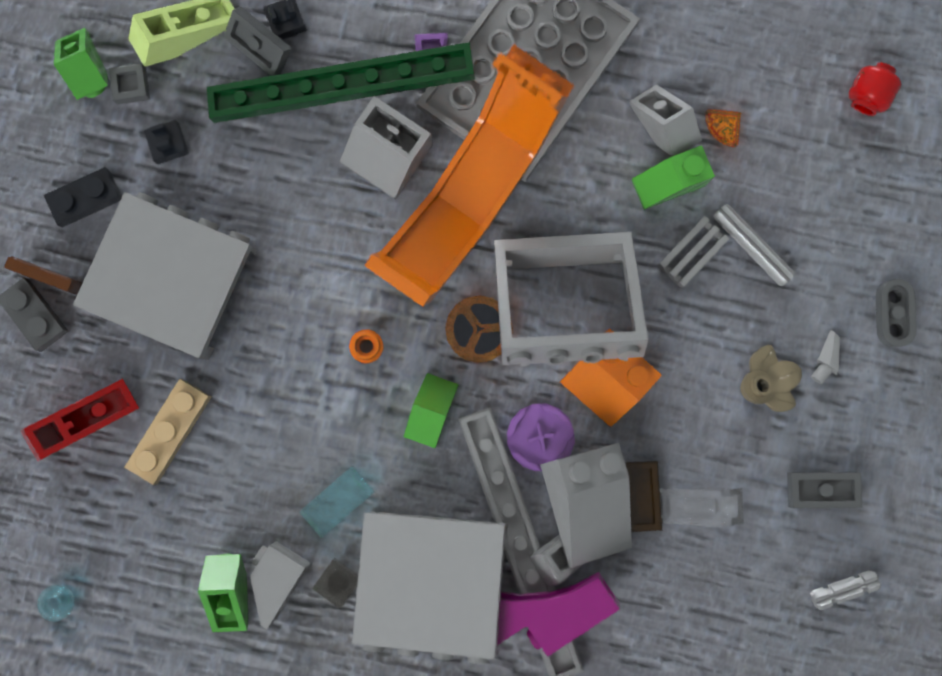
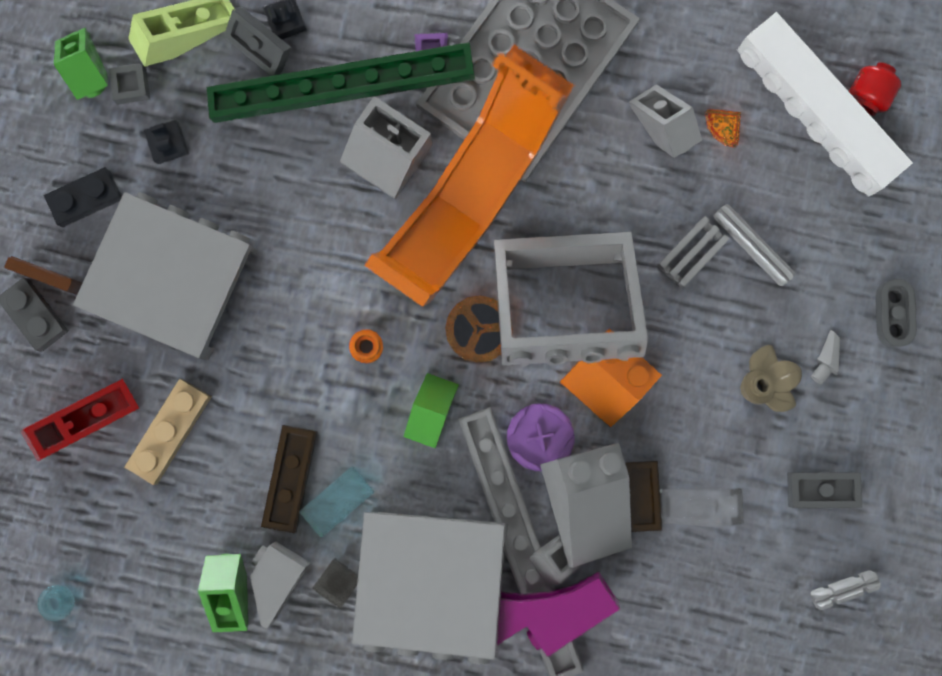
(289, 479): none -> dark brown tile
(673, 177): bright green slope -> none
(823, 105): none -> white brick

